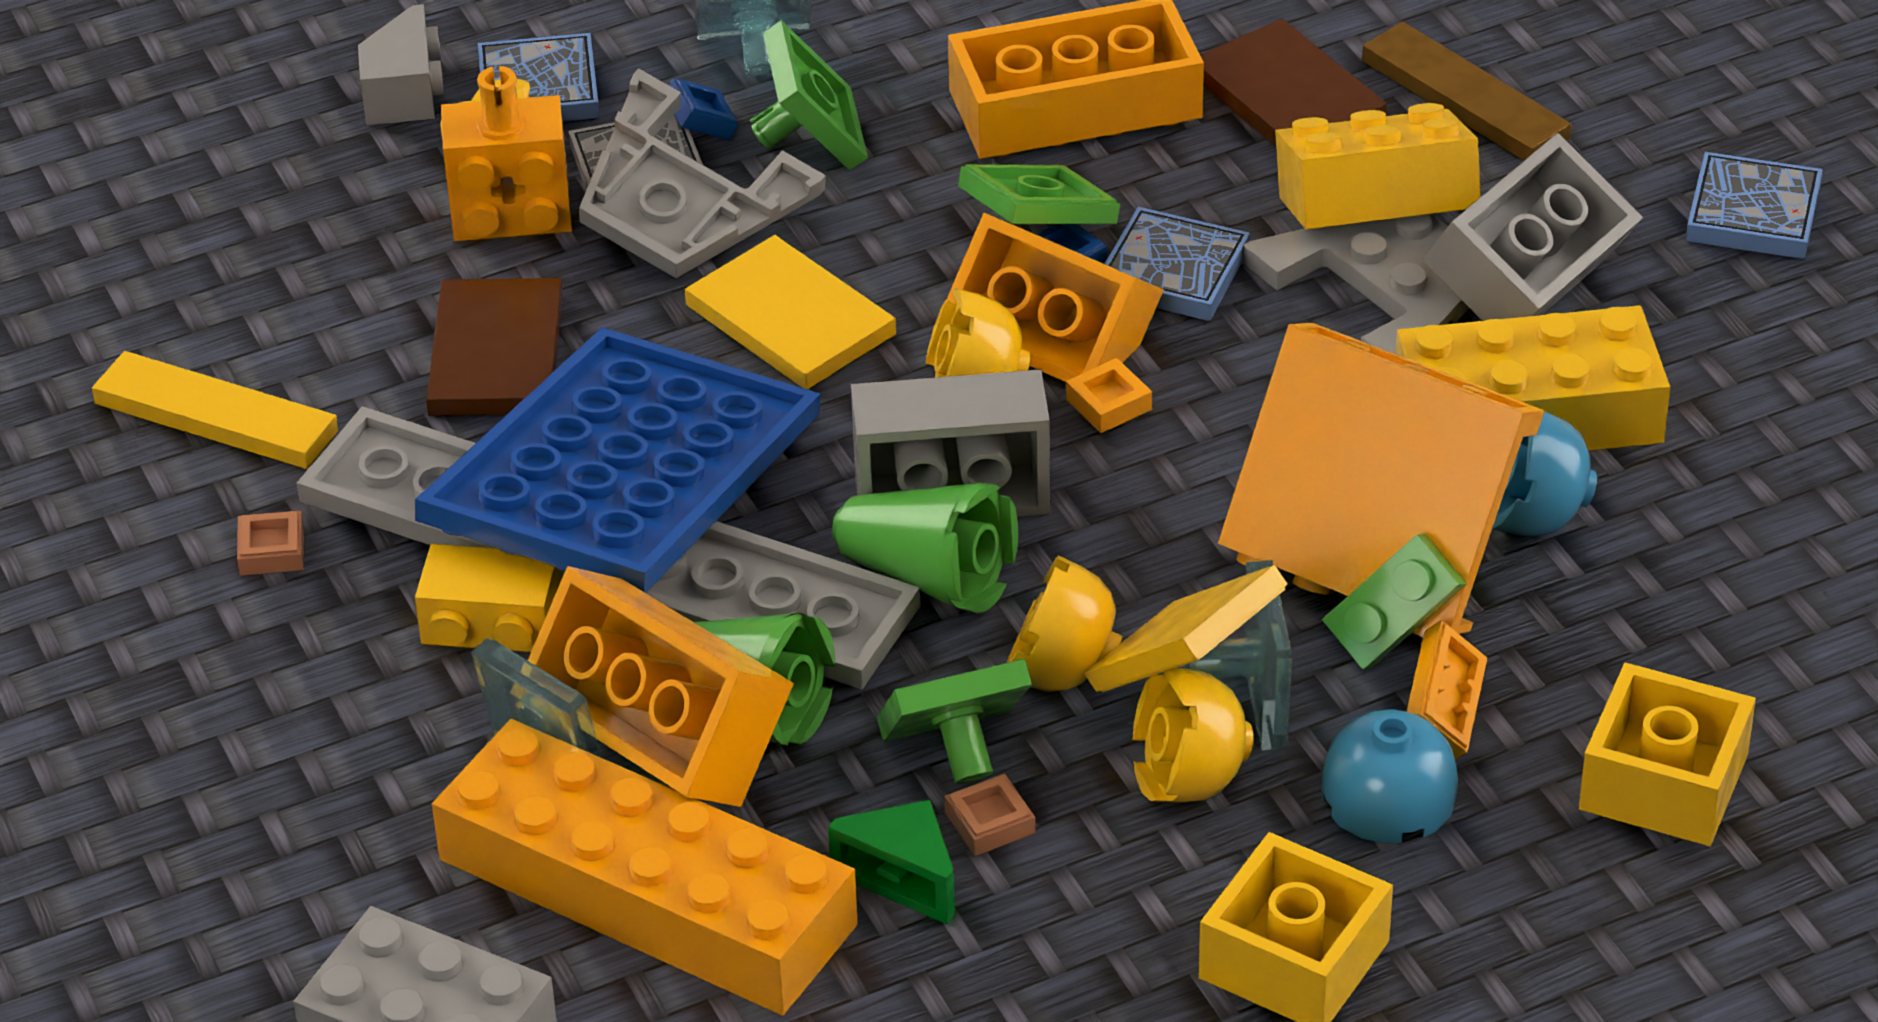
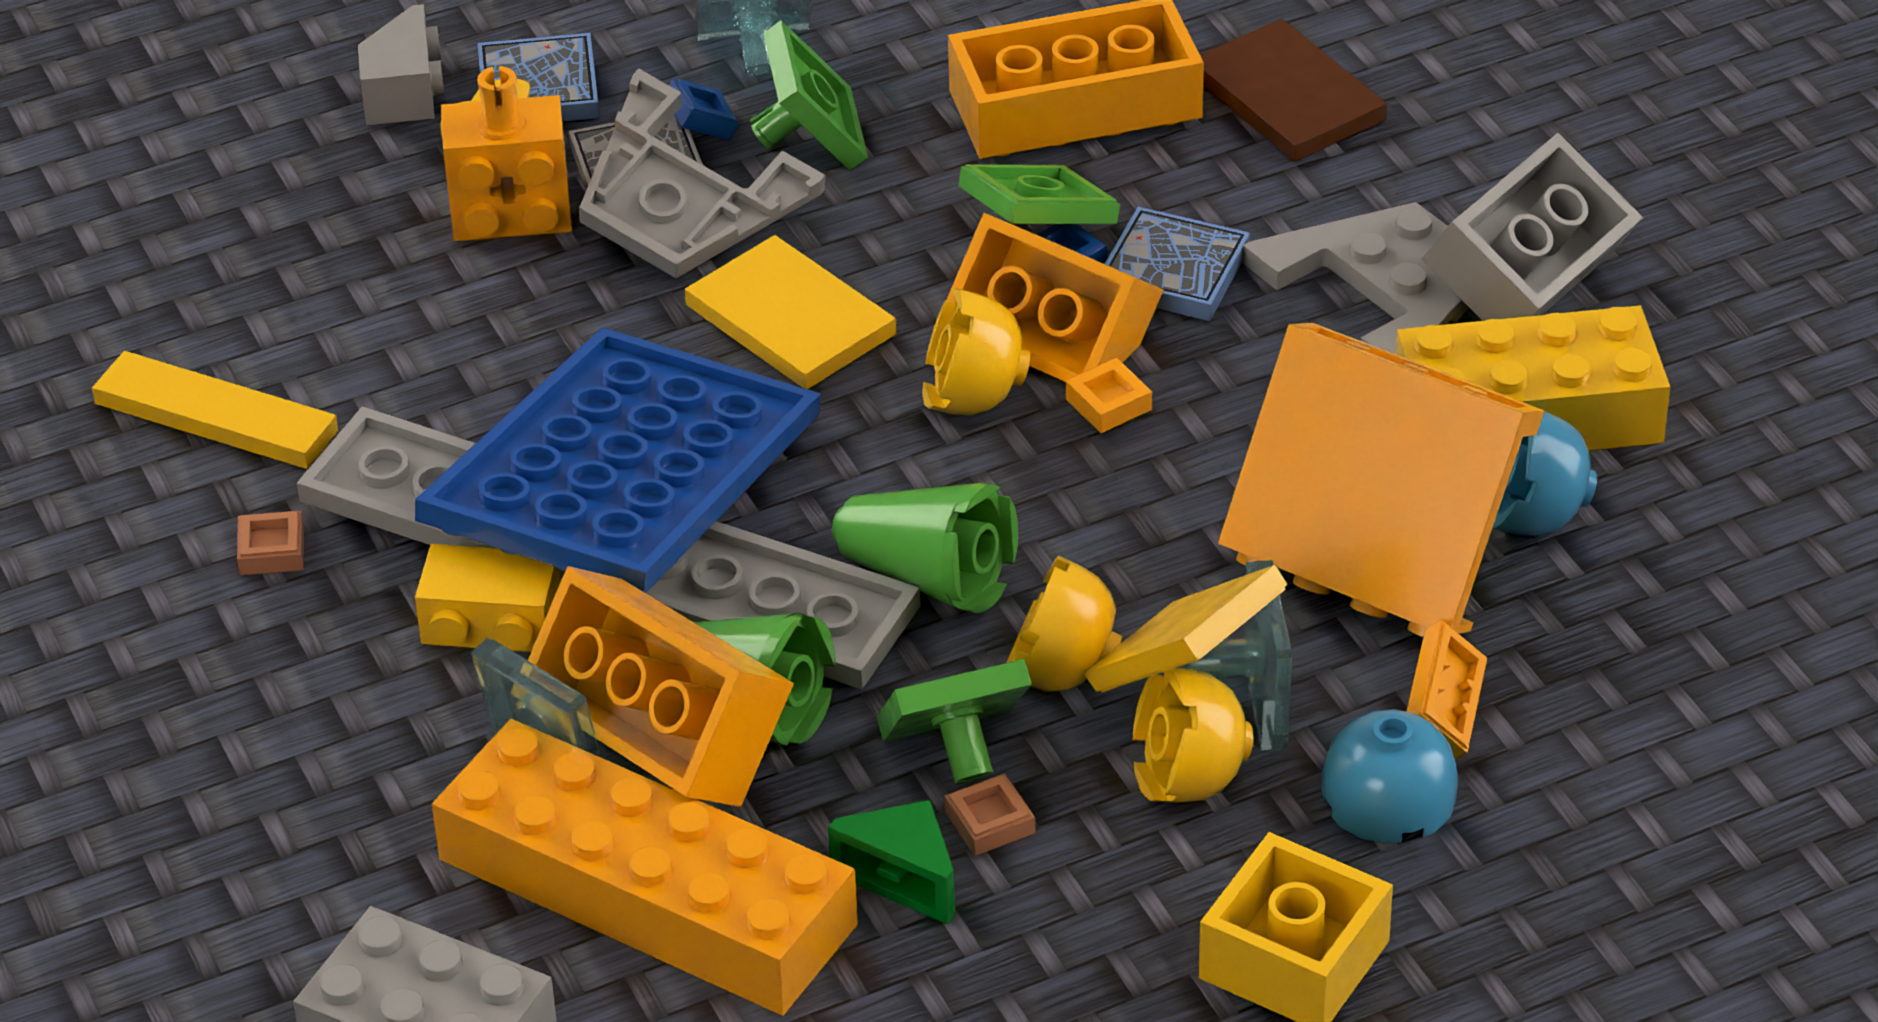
(492, 343): reddish brown tile -> none
(955, 434): light grey brick -> none
(1377, 166): yellow brick -> none
(1394, 601): bright green plate -> none
(1464, 89): pearl gold tile -> none
(1667, 754): yellow brick -> none
(1754, 205): tile -> none

